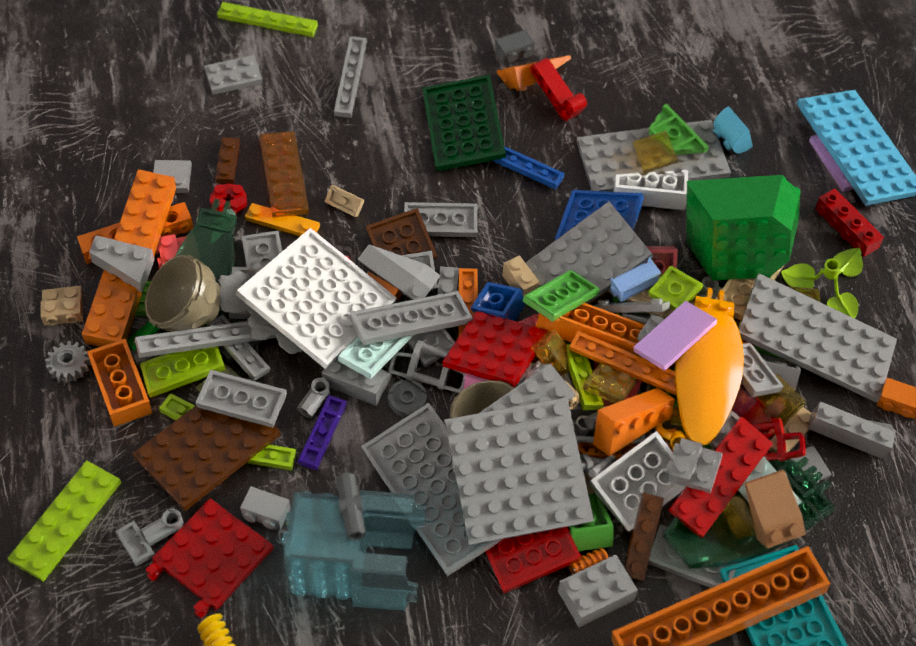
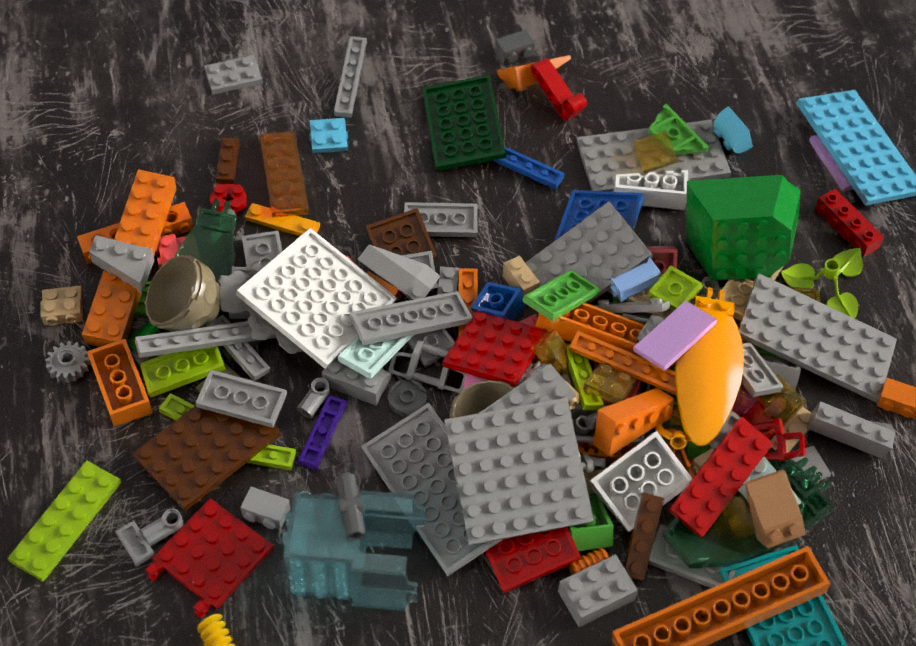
(178, 169): light grey plate -> none
(267, 19): lime plate -> none
(328, 135): none -> medium azure plate
(344, 200): tan plate -> none
(601, 466): light grey piece -> none
(694, 465): light grey plate -> none

